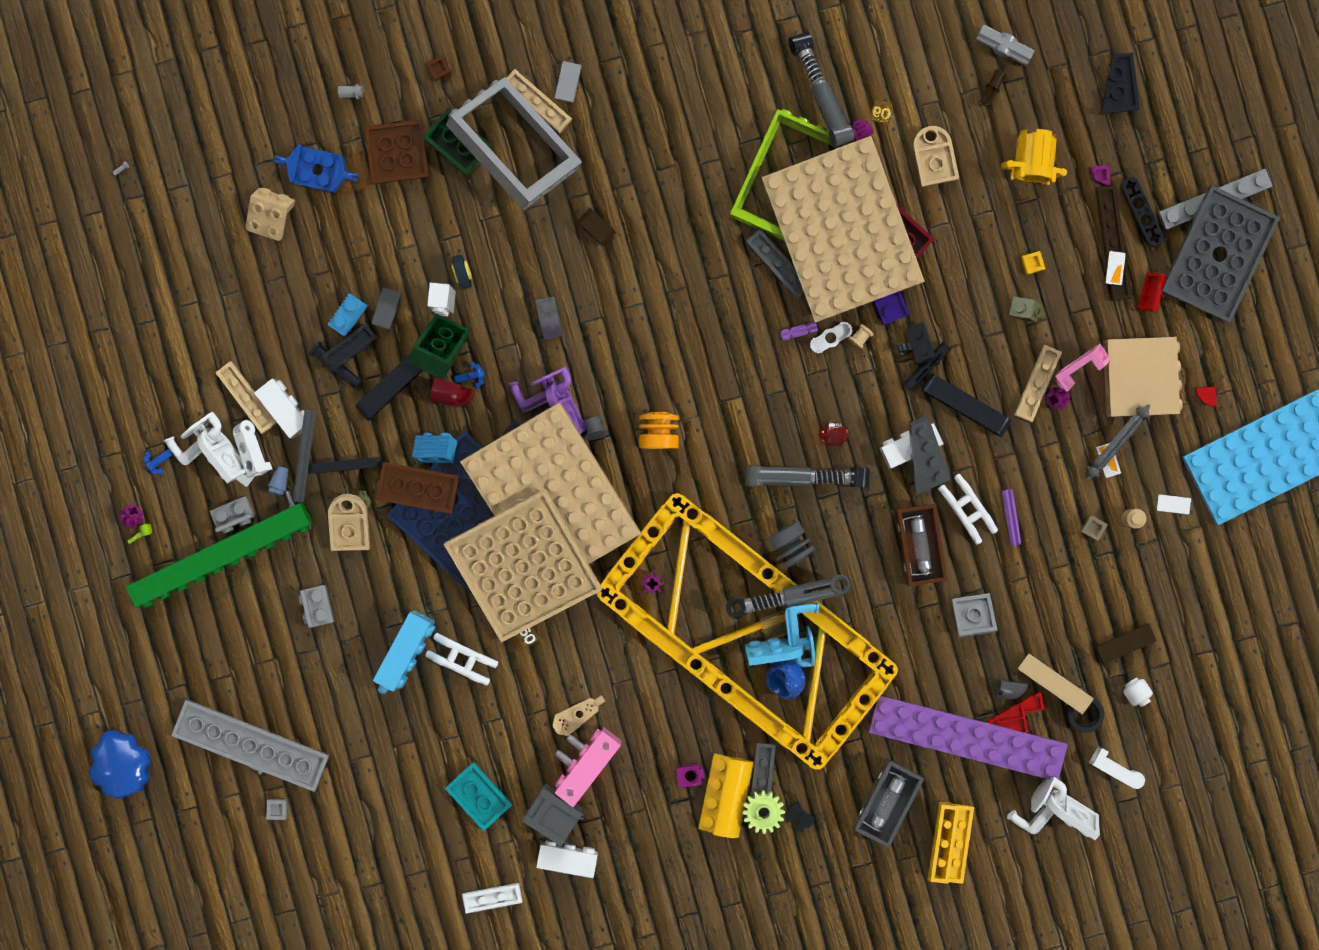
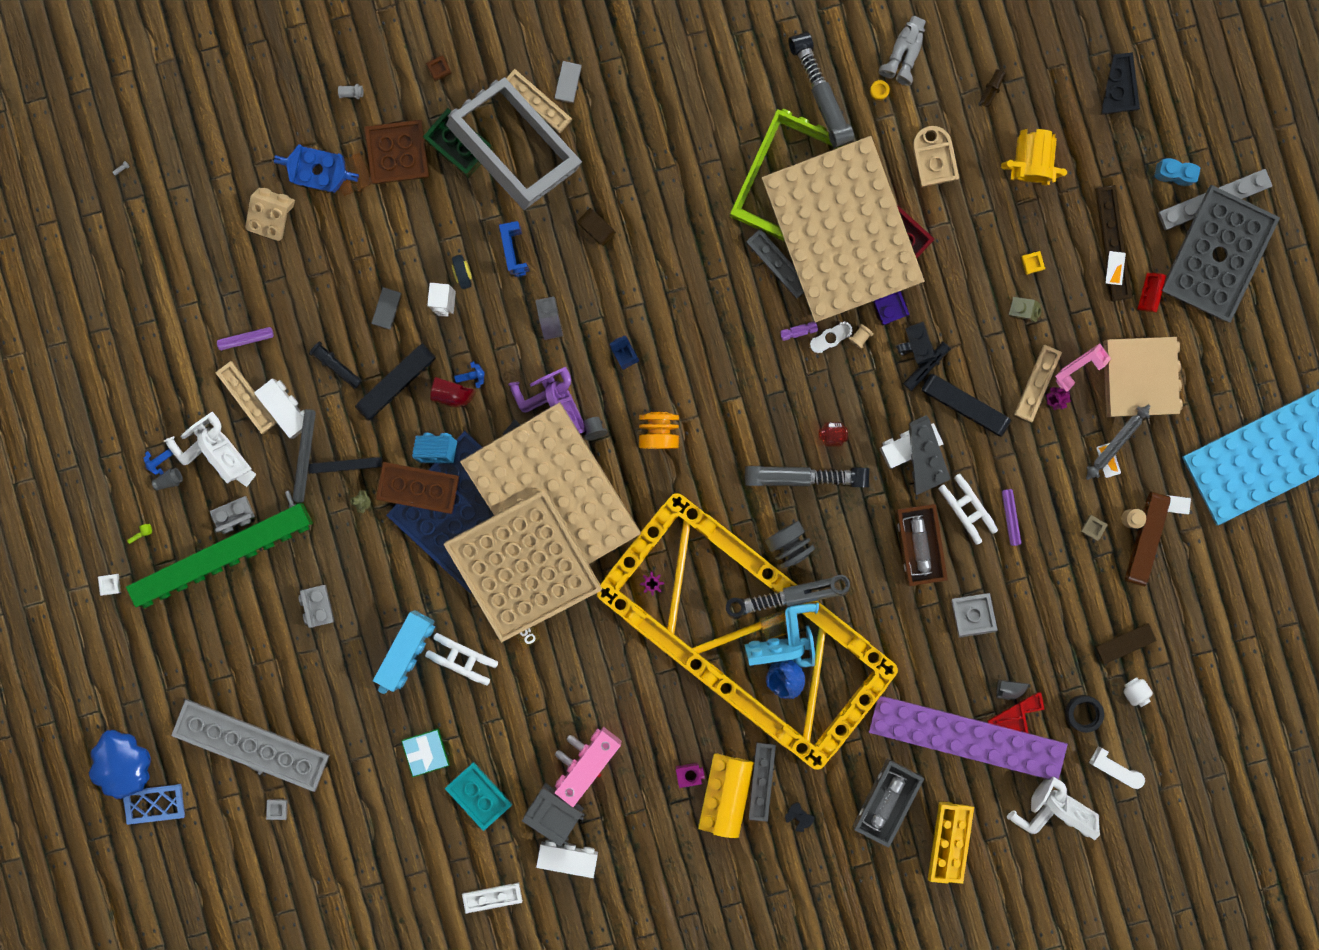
(109, 584): none -> white tile
(131, 516): magenta gear -> none
(164, 816): none -> medium blue window
(168, 479): none -> dark grey cone
(245, 338): none -> medium lavender axle
(250, 450): white leg -> none
(278, 482): sand blue cone -> none
(347, 315): dark azure brick -> none
(348, 348): black plate -> none
(348, 525): tan plate -> none
(425, 752): none -> tile
(439, 346): dark green brick -> none
(508, 230): none -> blue window
(572, 720): tan piece -> none
(624, 352): none -> dark blue bracket
(758, 802): yellowish green gear -> none
(861, 129): magenta gear -> none
(879, 90): none -> yellow tile
(881, 111): clear yellow tile -> none
(909, 40): none -> light grey piece
(1005, 45): light grey piece -> none
(1055, 684): tan tile -> none
(1101, 174): magenta tile -> none
(1144, 211): black beam -> none
(1147, 539): none -> reddish brown beam
(1173, 170): none -> dark azure brick
(1207, 395): red tile -> none

